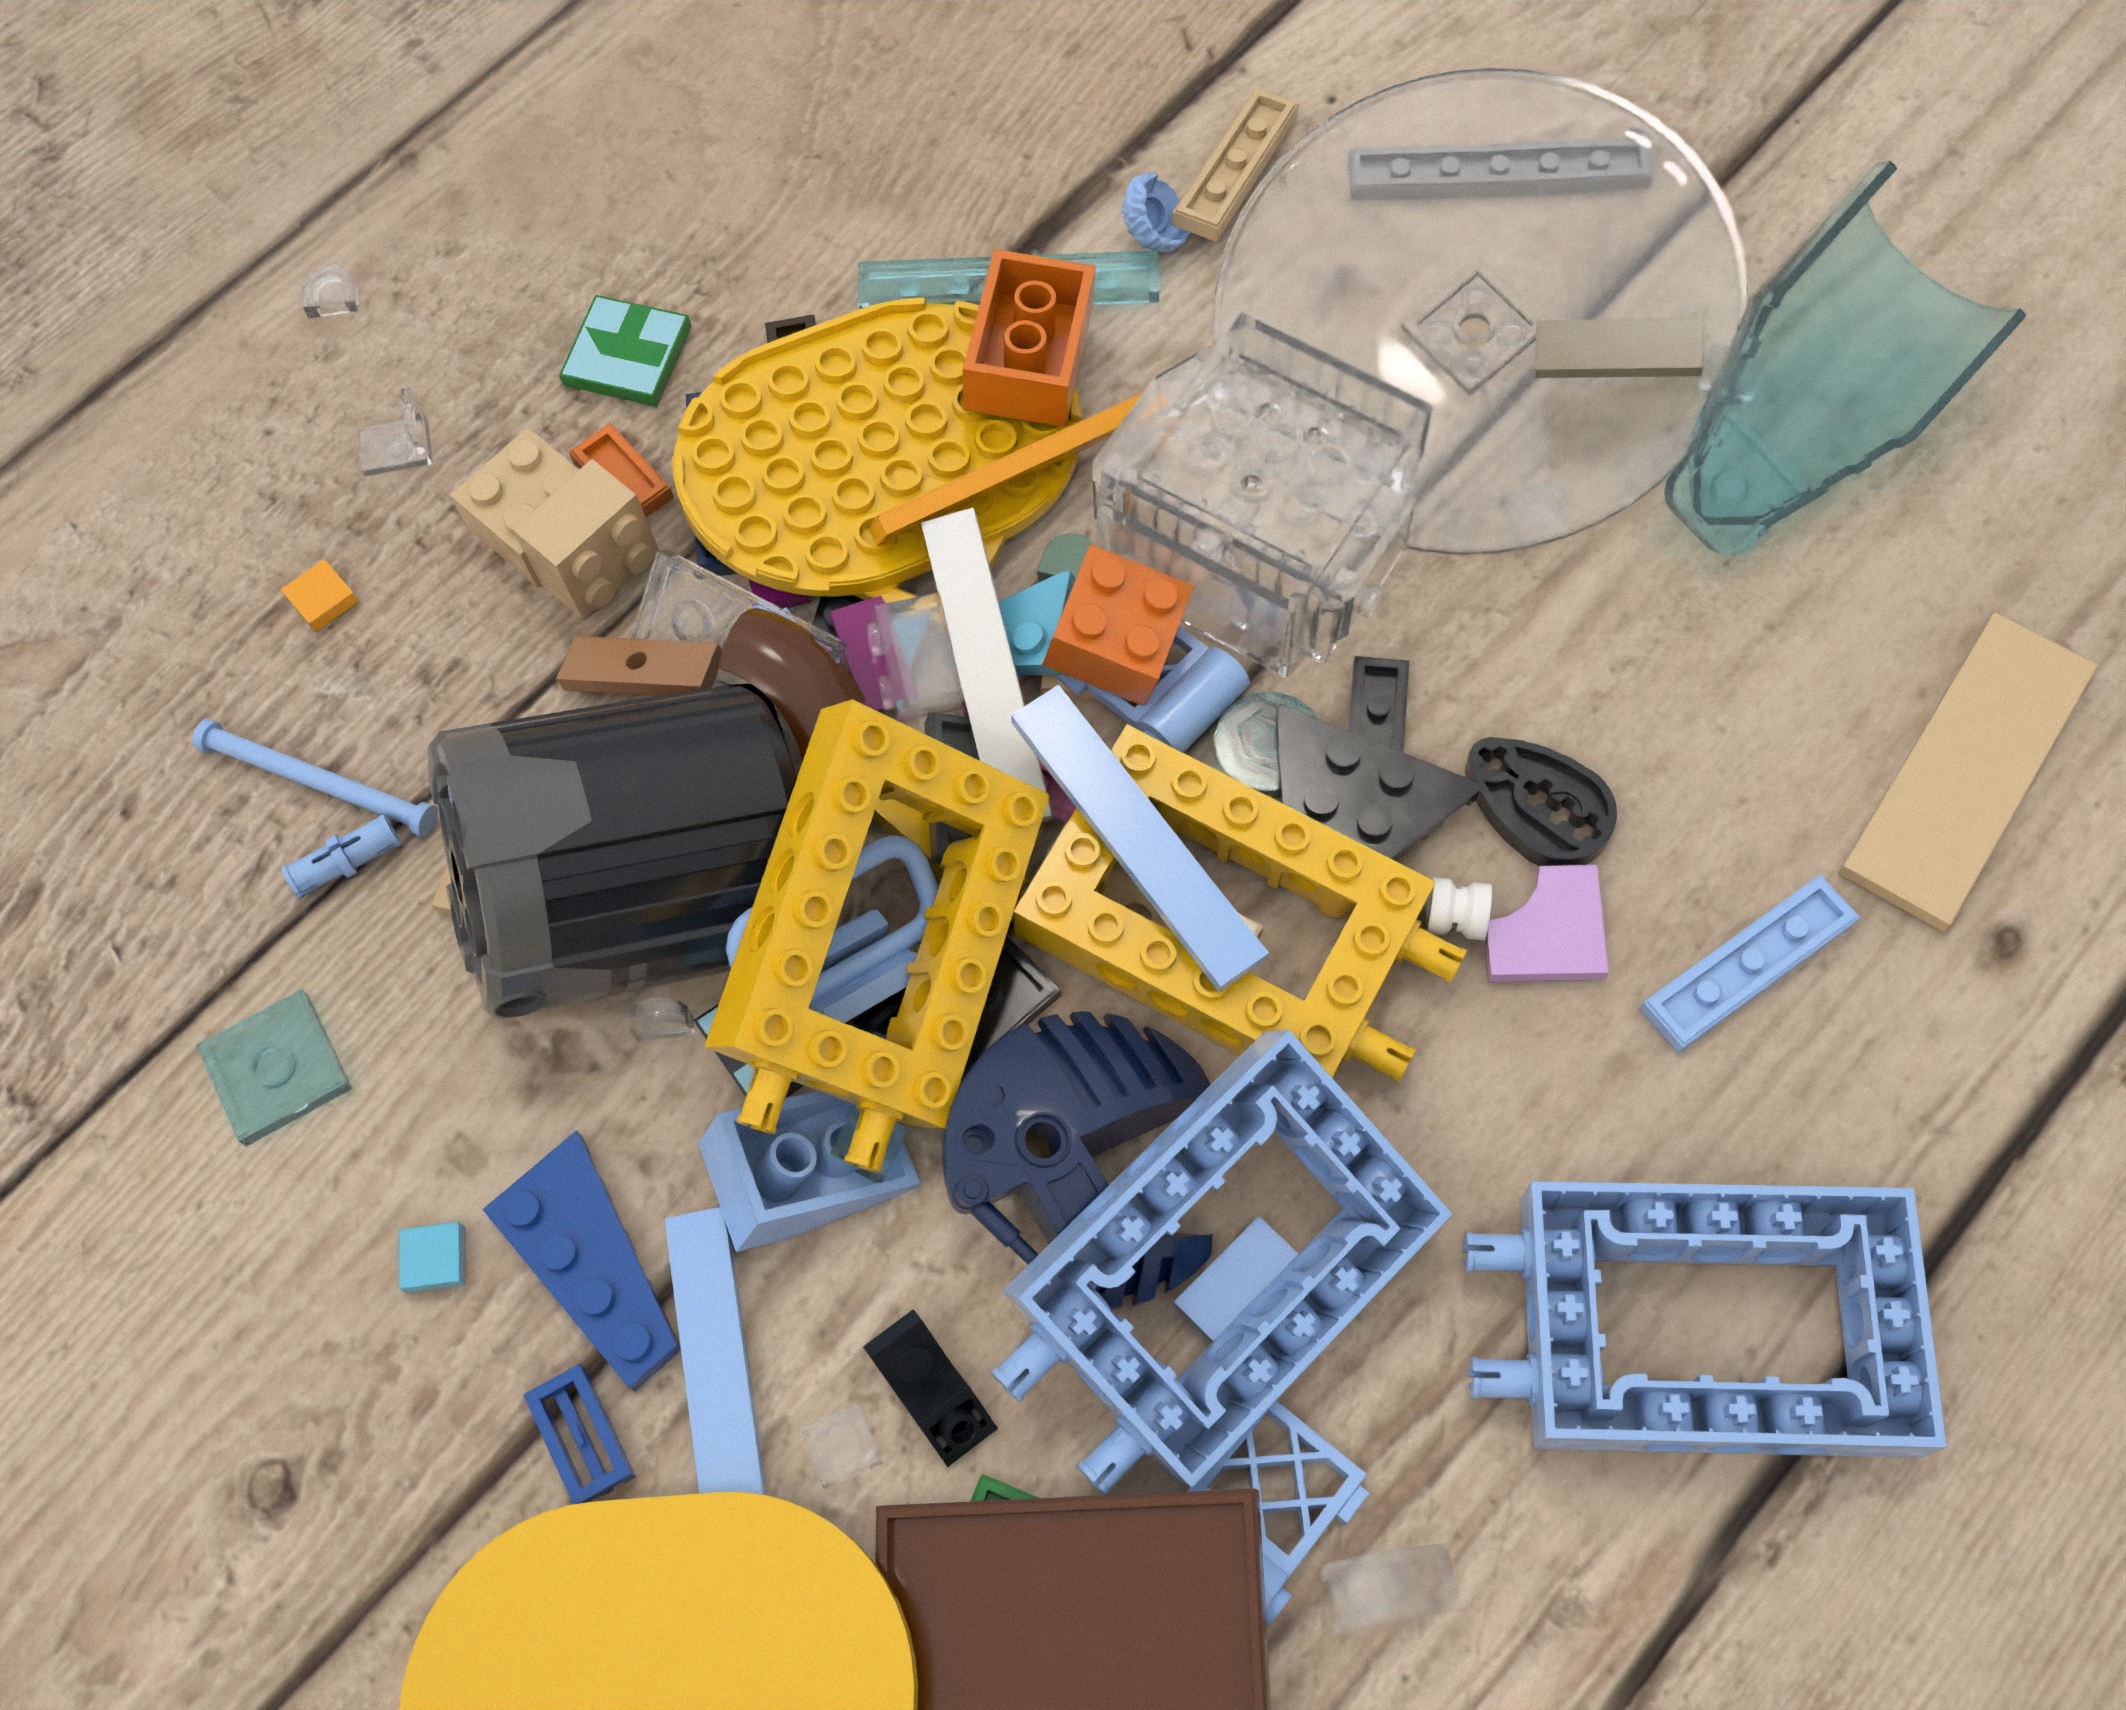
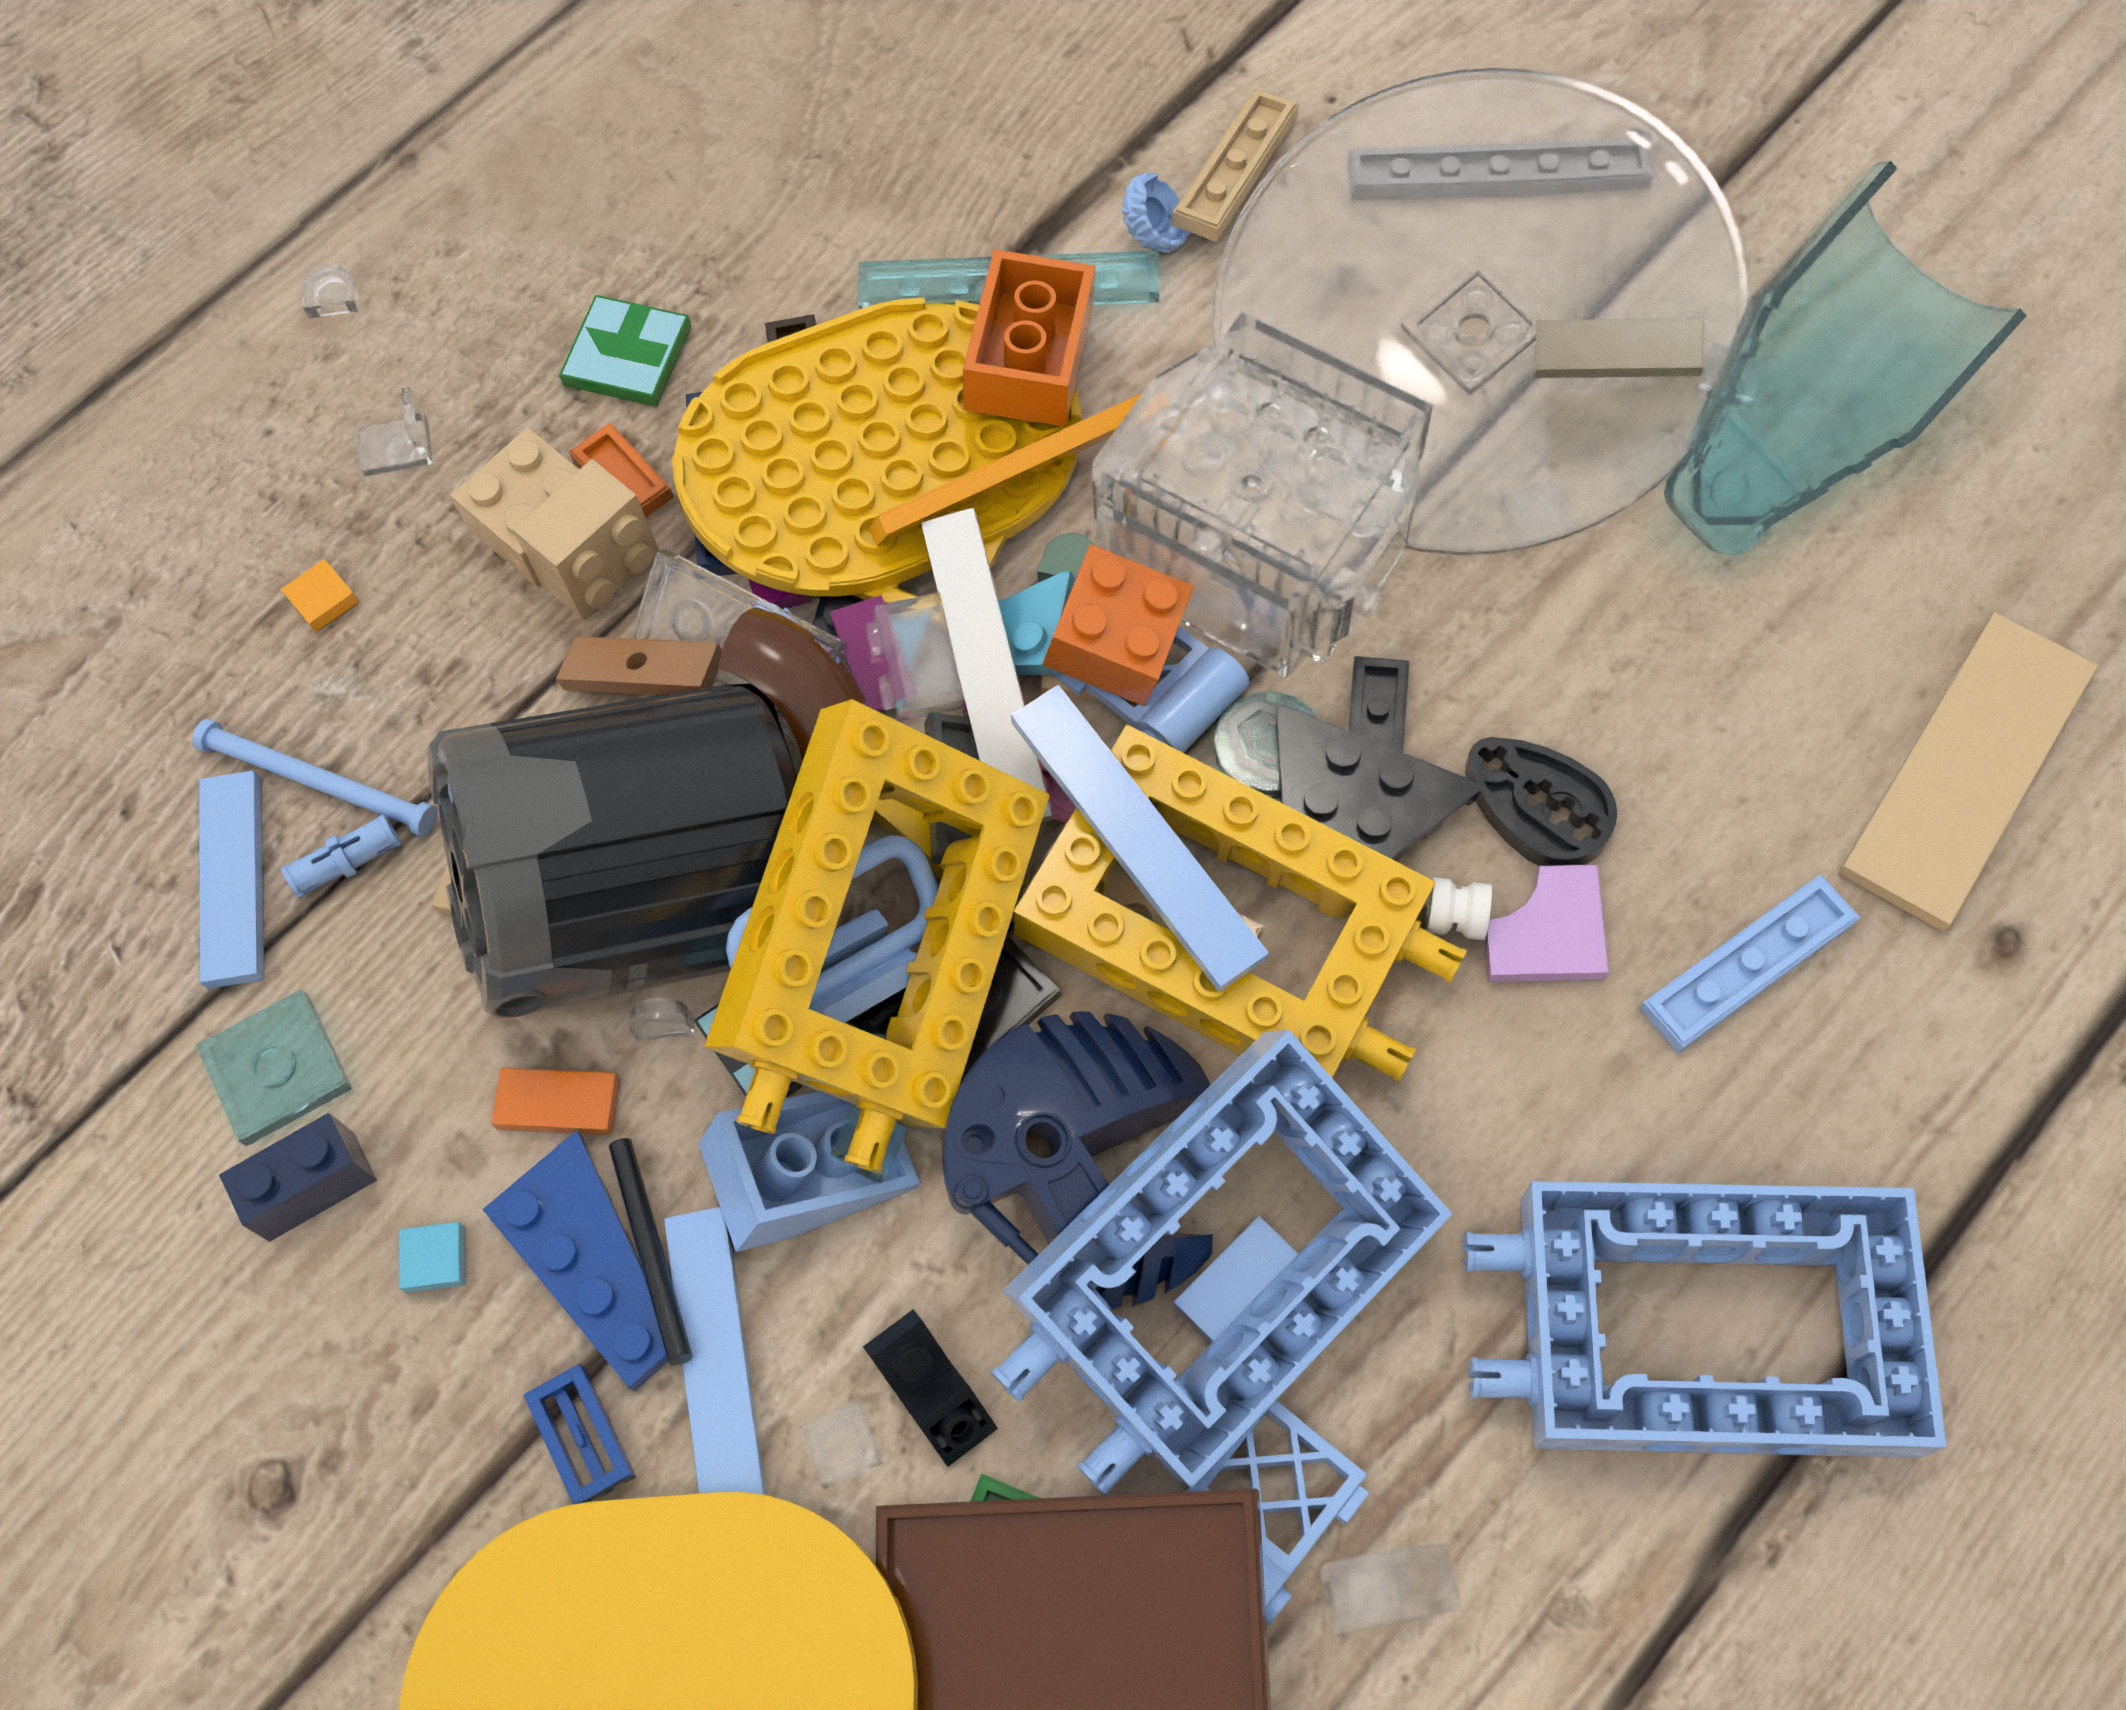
(231, 880): none -> light blue tile
(297, 1177): none -> dark blue brick
(556, 1101): none -> orange tile
(650, 1252): none -> black bar

